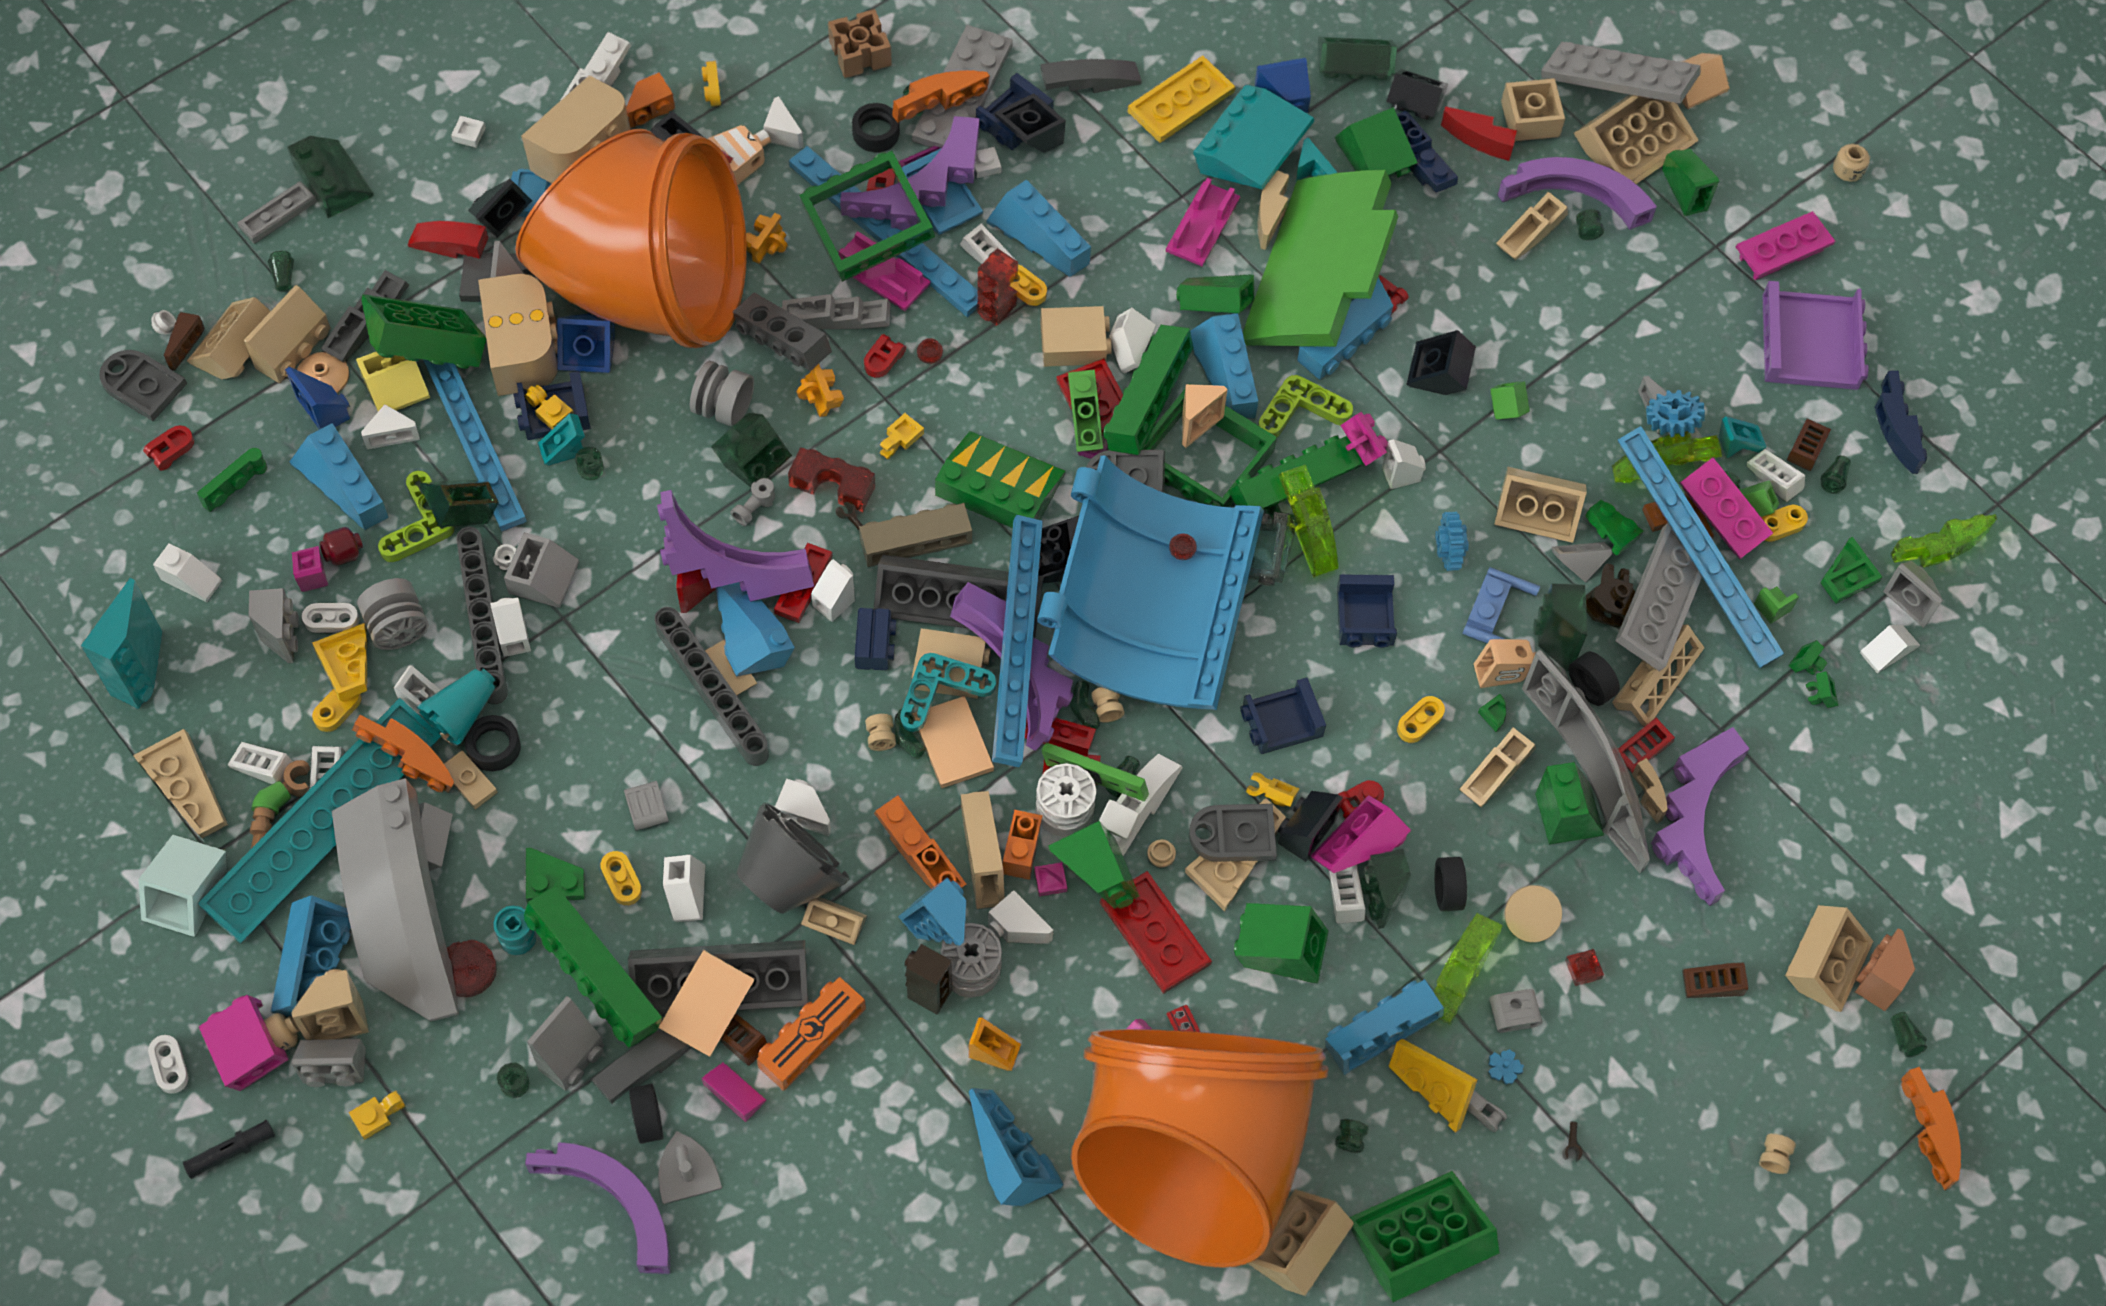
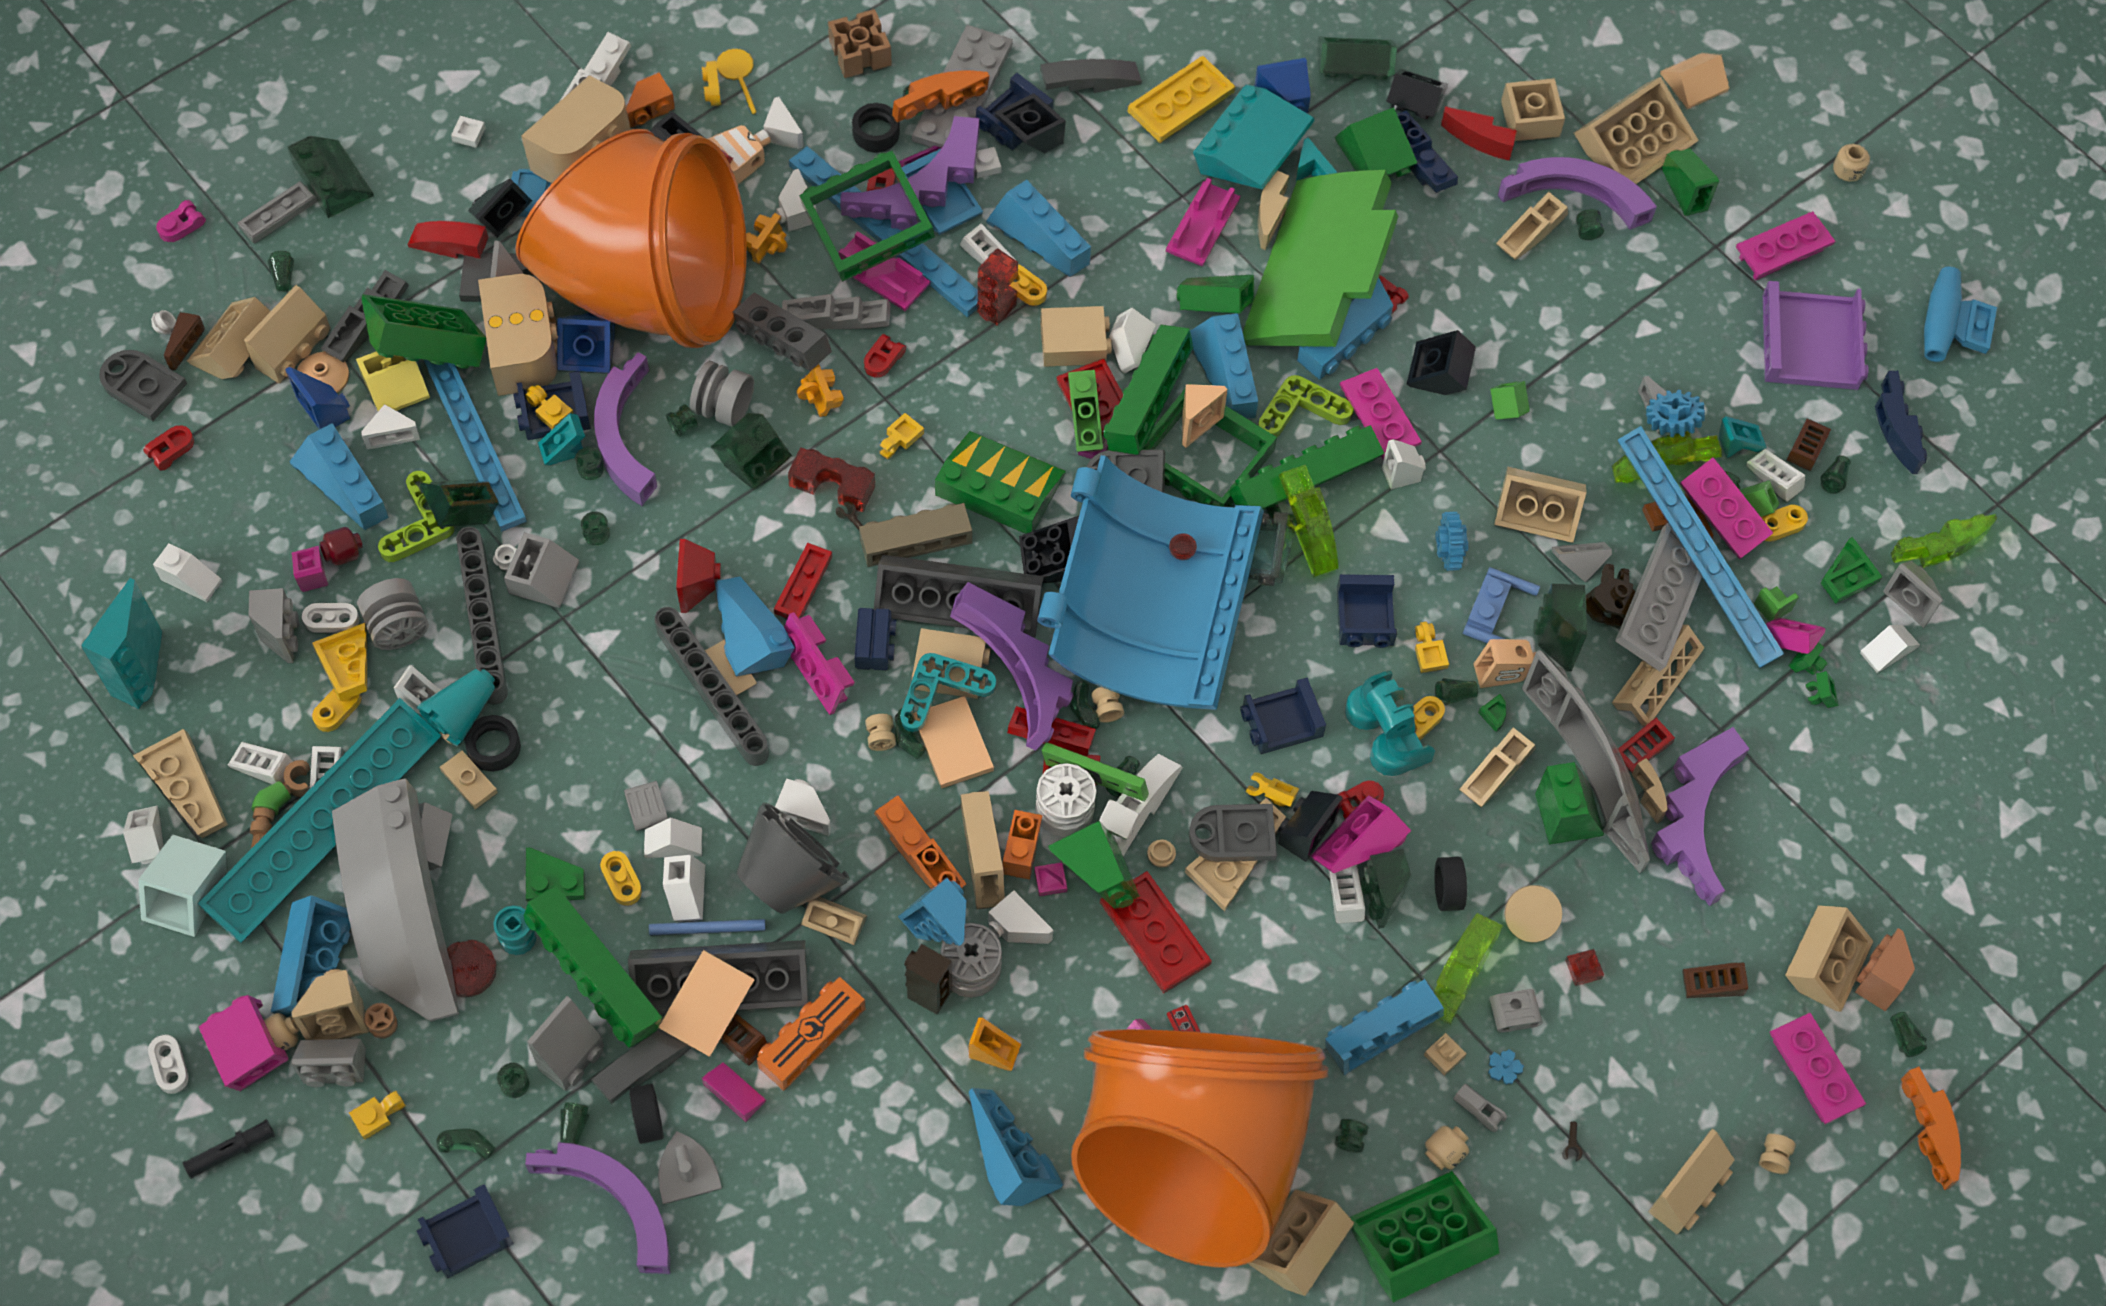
(143, 834): none -> white slope
(171, 226): none -> dark pink plate
(232, 479): green plate -> none
(379, 1014): none -> medium nougat wheel
(417, 757): orange slope -> none
(465, 1139): none -> clear green arm
(465, 1234): none -> dark blue panel
(510, 626): white slope -> none
(573, 1122): none -> clear green cone
(595, 521): none -> clear green wheel
(621, 466): none -> medium lavender arch
(672, 839): none -> white slope
(681, 420): none -> clear green wheel
(707, 927): none -> medium blue bar
(723, 564): medium lavender arch -> none
(736, 65): none -> yellow piece
(762, 494): light grey leg -> none
(790, 204): none -> white slope
(825, 677): none -> dark pink brick
(834, 590): white slope -> none
(929, 351): clear red plate -> none
(1017, 642): dark azure plate -> none
(1282, 940): green slope -> none
(1363, 438): dark pink hips -> none
(1374, 706): none -> teal piece
(1378, 407): none -> dark pink brick
(1430, 653): none -> yellow plate
(1437, 1081): yellow wing -> none
(1445, 1054): none -> tan tile
(1447, 1147): none -> tan head
(1453, 690): none -> clear green cone
(1594, 678): black tyre -> none
(1613, 525): green wing -> none
(1621, 72): light grey plate -> none
(1694, 1184): none -> tan slope
(1795, 634): none -> dark pink slope
(1817, 1068): none -> dark pink brick
(1952, 318): none -> dark azure plate

